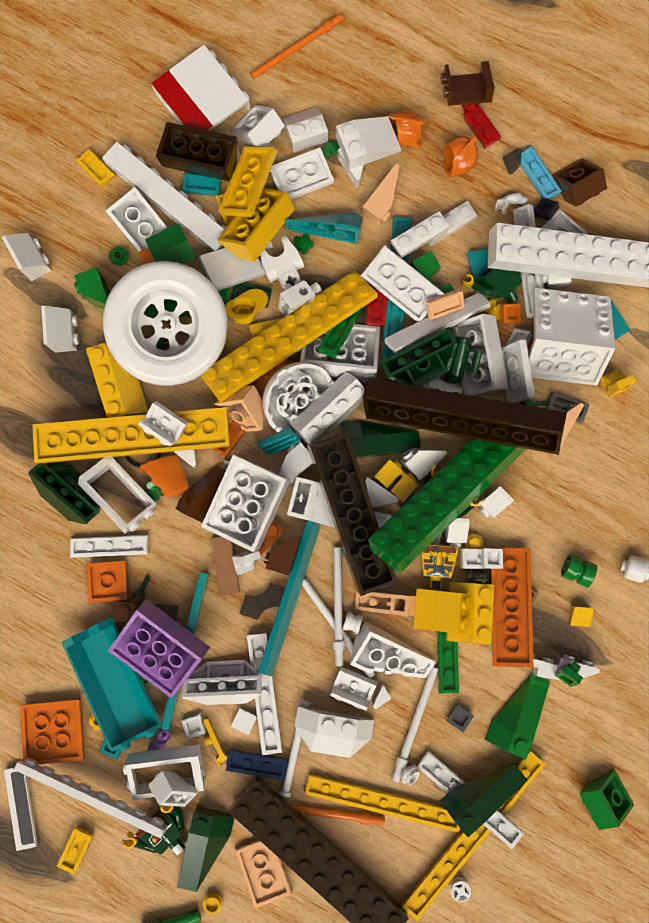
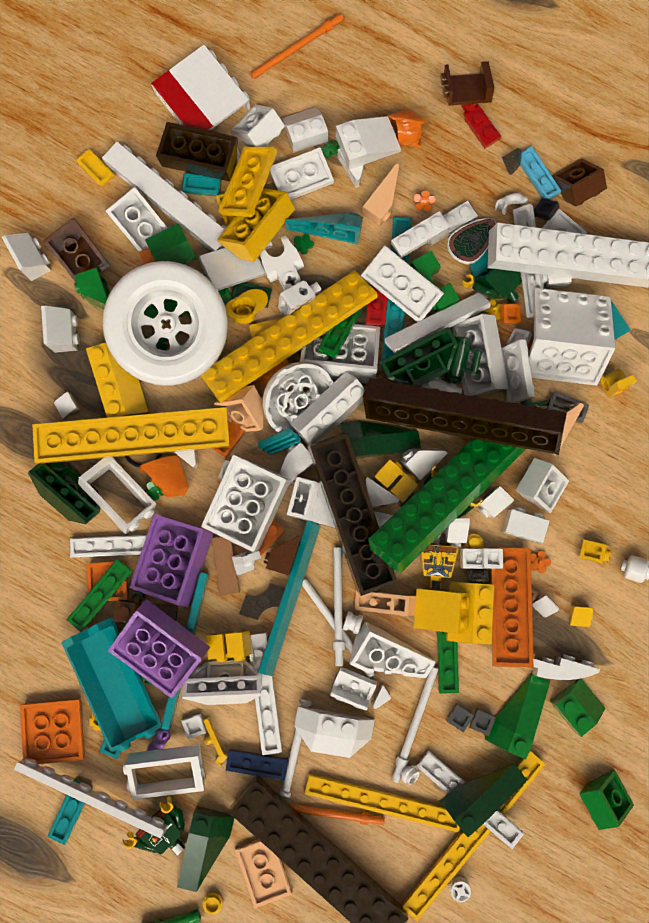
(21, 809): tile -> none
(66, 405): none -> white slope
(66, 818): none -> teal tile
(75, 249): none -> reddish brown slope
(75, 850): yellow plate -> none
(99, 595): none -> green tile
(118, 261): green plate -> none
(163, 424): white bracket -> none
(171, 560): none -> medium lavender slope
(171, 789): white slope -> none
(198, 498): reddish brown slope -> none
(229, 645): none -> yellow piece
(244, 721): white tile -> none
(424, 201): none -> orange plant
(445, 304): light nougat tile -> none
(460, 155): orange helmet -> none
(470, 240): none -> shield
(482, 722): none -> dark grey plate
(526, 526): none -> white brick
(539, 562): none -> orange plant
(542, 485): none -> white slope
(545, 606): none -> white slope
(569, 674): green tile -> none
(578, 707): none -> green slope
(582, 572): green wheel -> none
(595, 552): none -> yellow bracket

